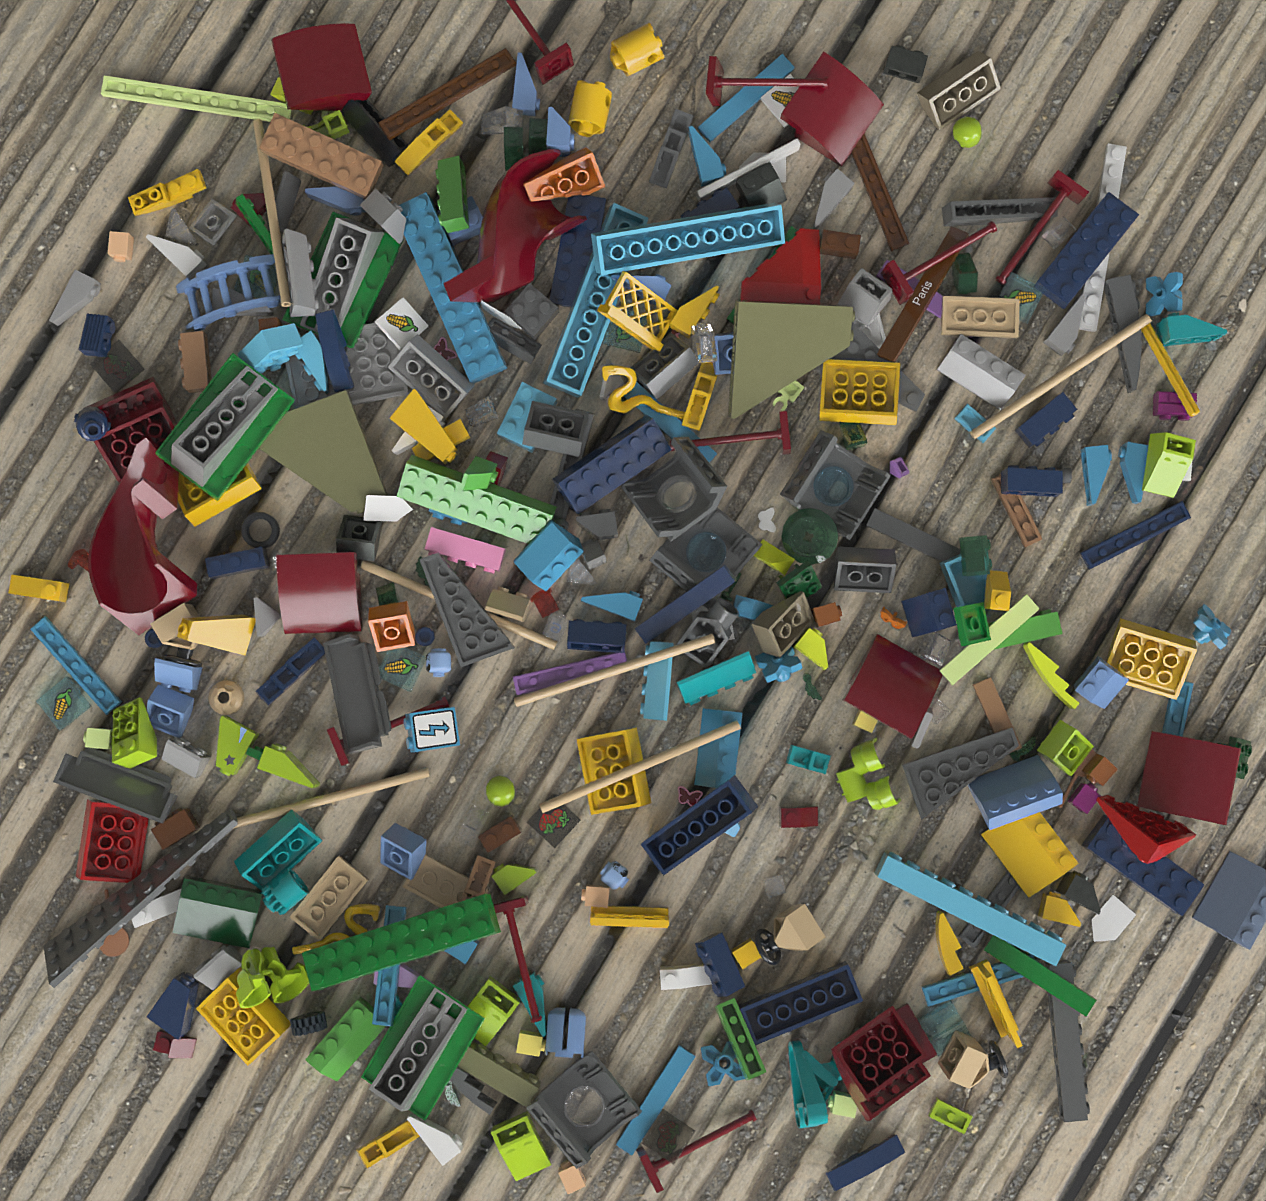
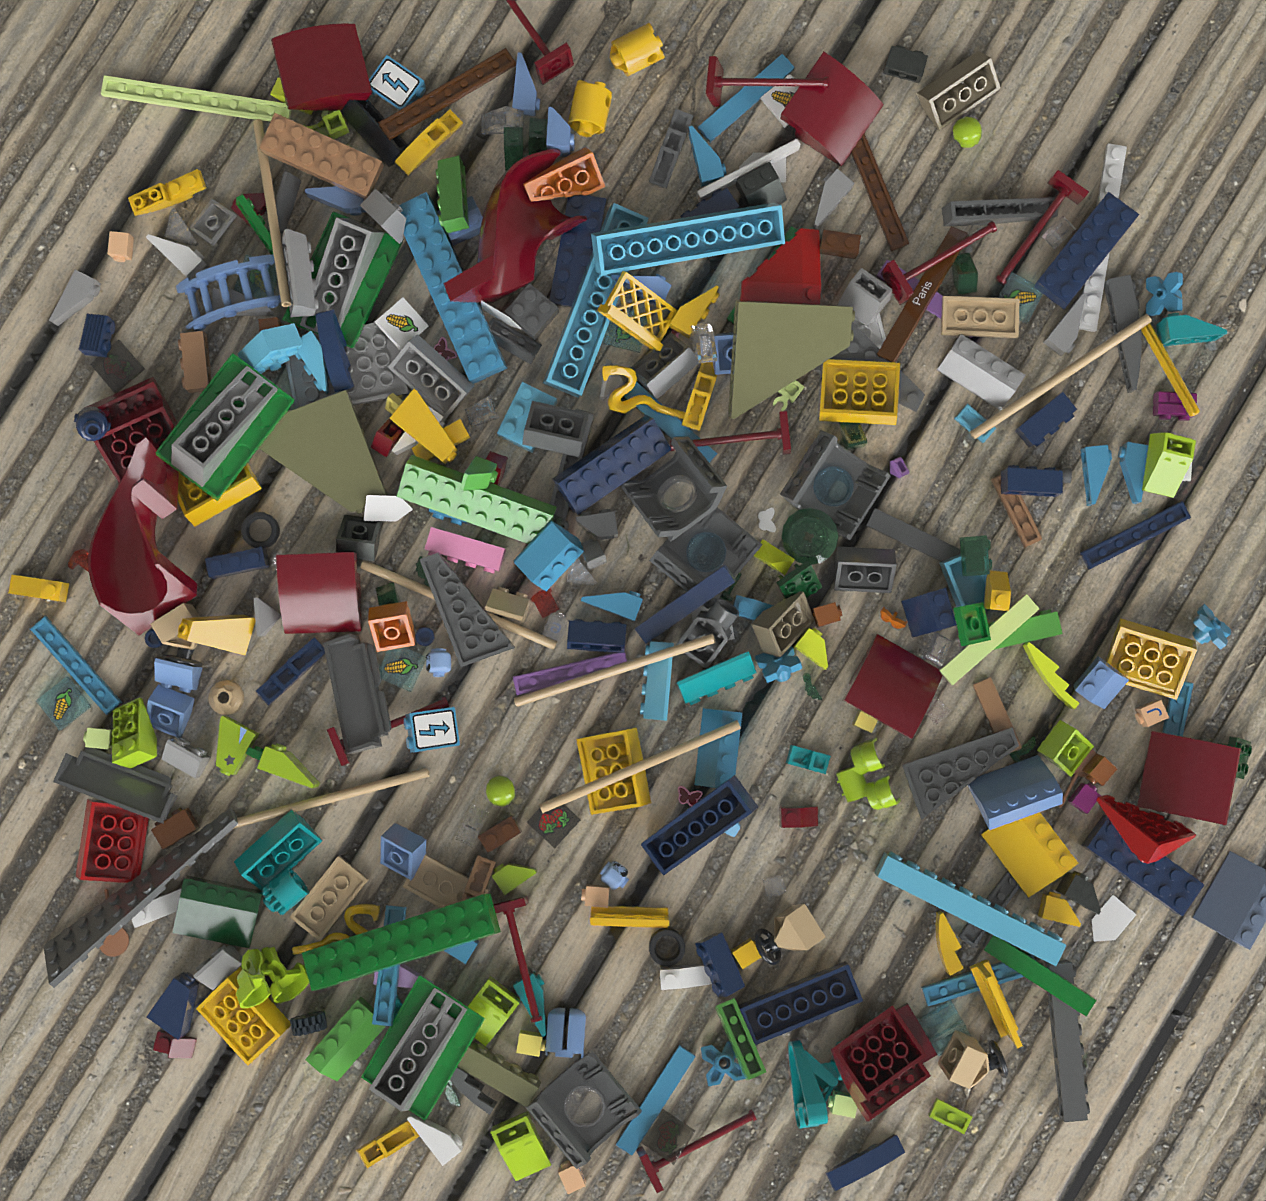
(386, 438): none -> dark red slope
(393, 402): none -> light yellow tile
(396, 83): none -> panel
(681, 947): none -> black tyre
(919, 735): light grey tile -> none
(1151, 713): none -> light nougat brick

